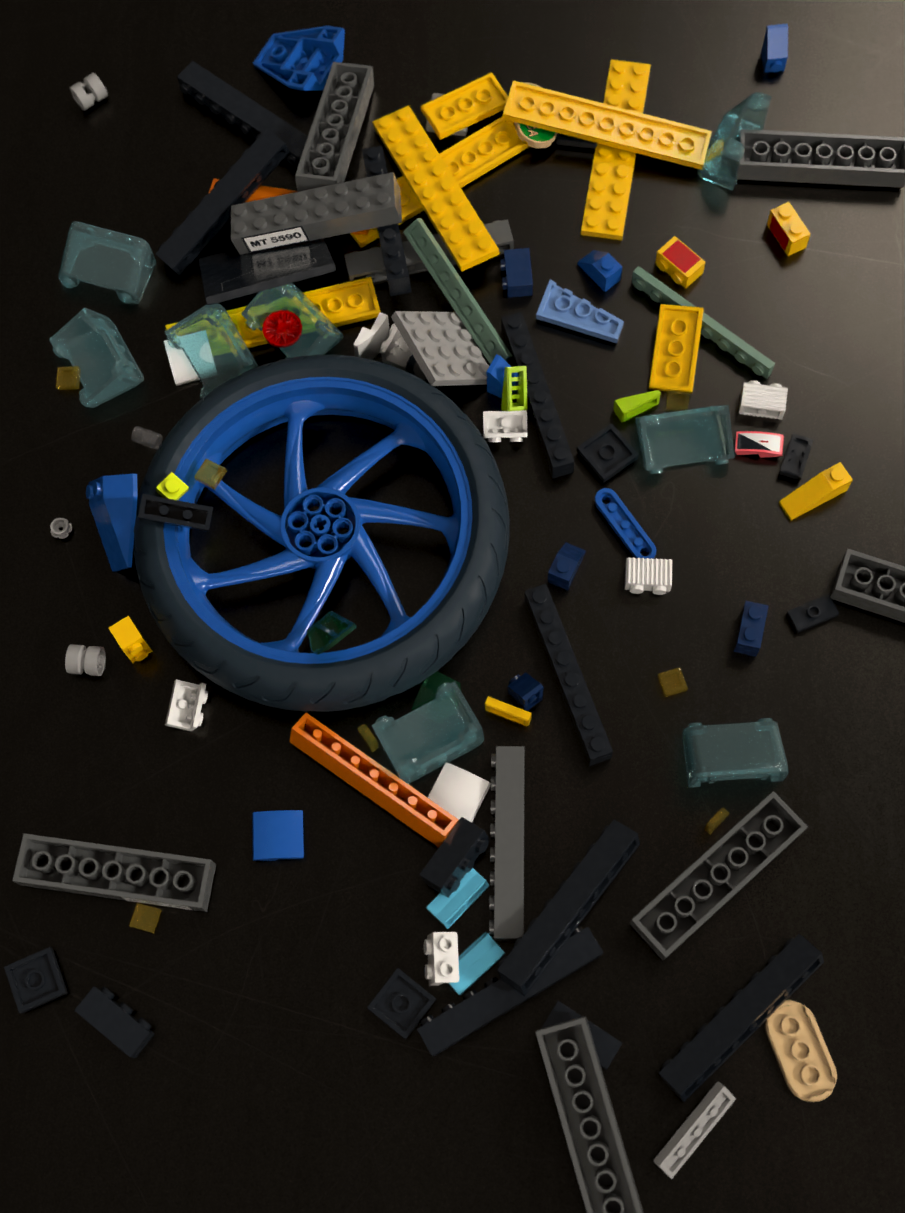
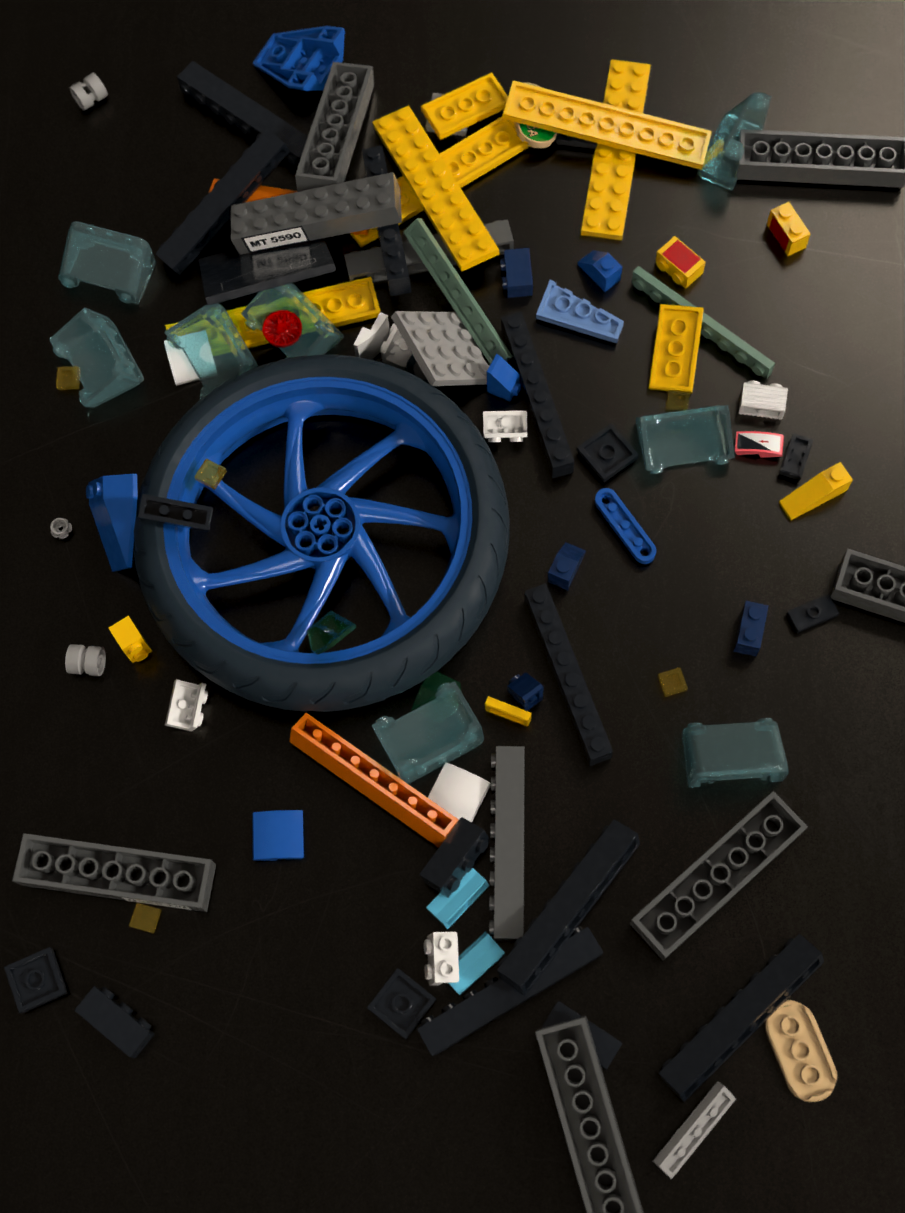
(146, 437): clear piece -> none
(172, 487): neon yellow plate -> none
(368, 737): clear yellow tile -> none
(521, 396): lime slope -> none
(634, 405): lime slope -> none
(648, 575): white brick -> none
(716, 820): clear yellow tile -> none
(775, 48): slope -> none

